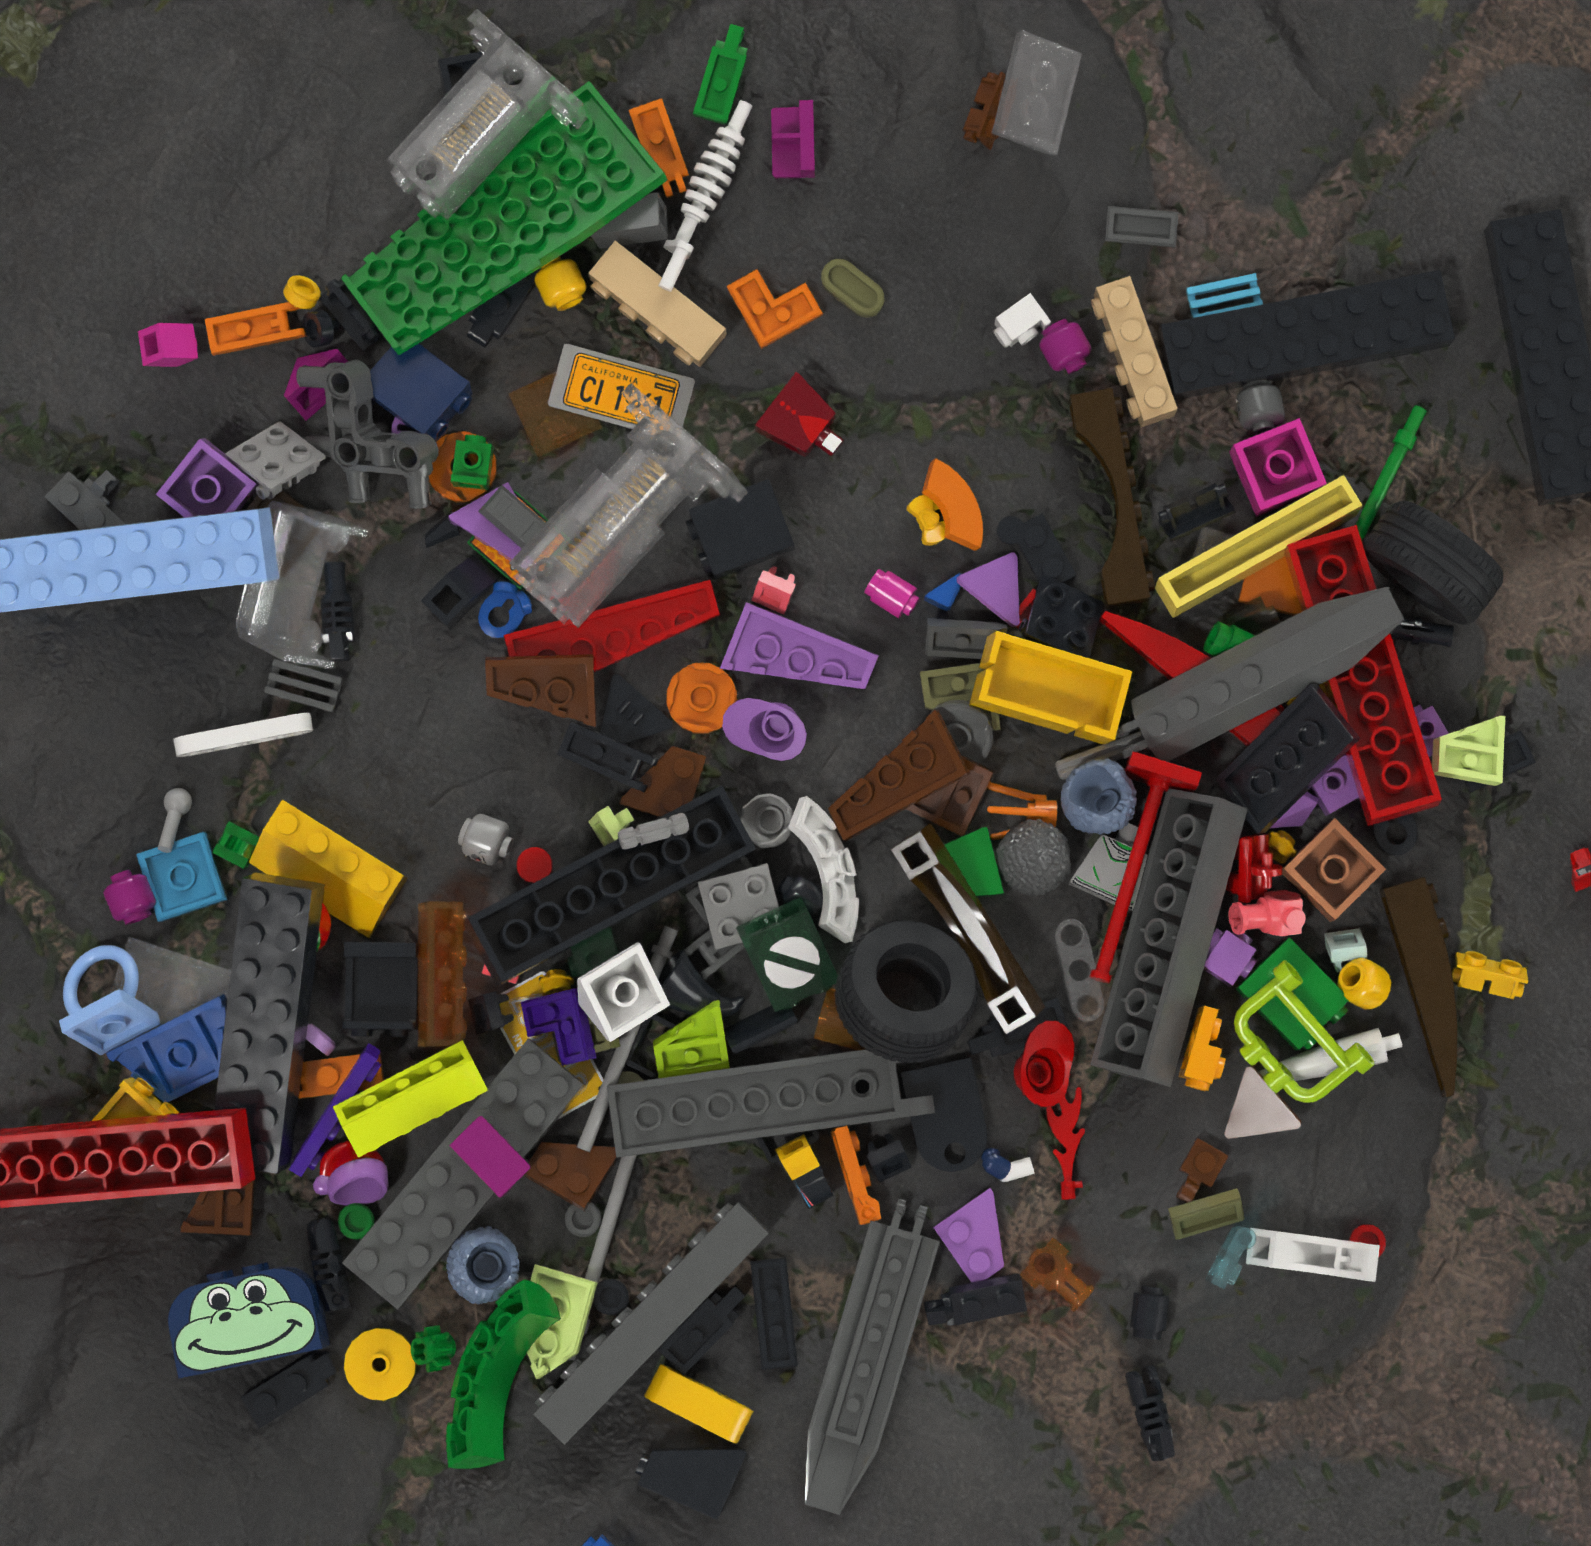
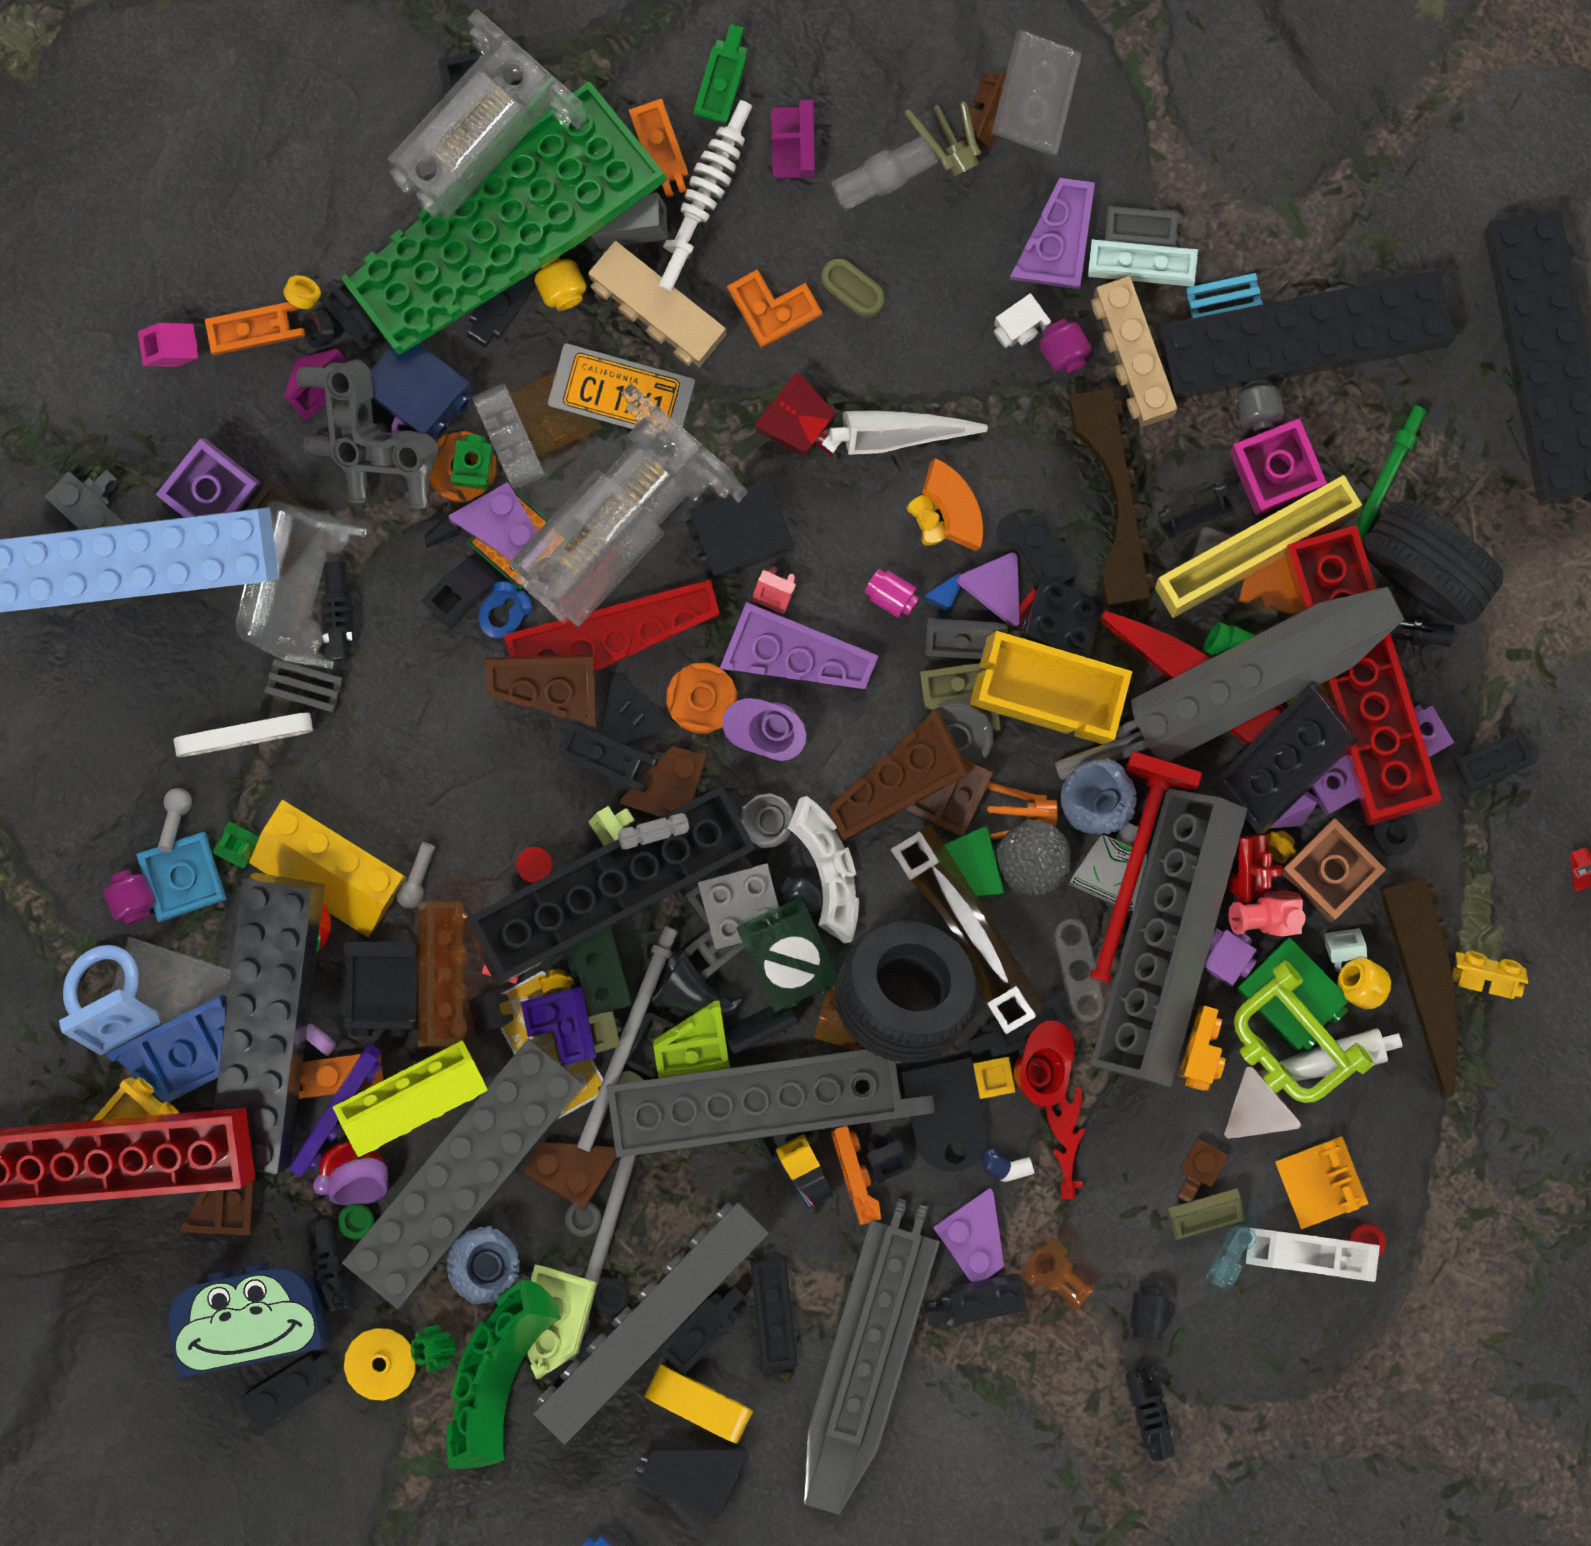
(276, 459): light grey hinge -> none
(411, 891): none -> light grey bar
(485, 839): light grey head -> none
(490, 1156): magenta panel -> none
(508, 436): none -> clear beam
(511, 516): dark grey tile -> none
(621, 993): white slope -> none
(884, 173): none -> clear piece
(886, 431): none -> white piece
(960, 155): none -> olive plant
(994, 1077): none -> yellow plate
(1060, 238): none -> medium lavender wing
(1143, 262): none -> light aqua tile
(1321, 1182): none -> light orange hinge
(1472, 753): yellowish green wing -> none

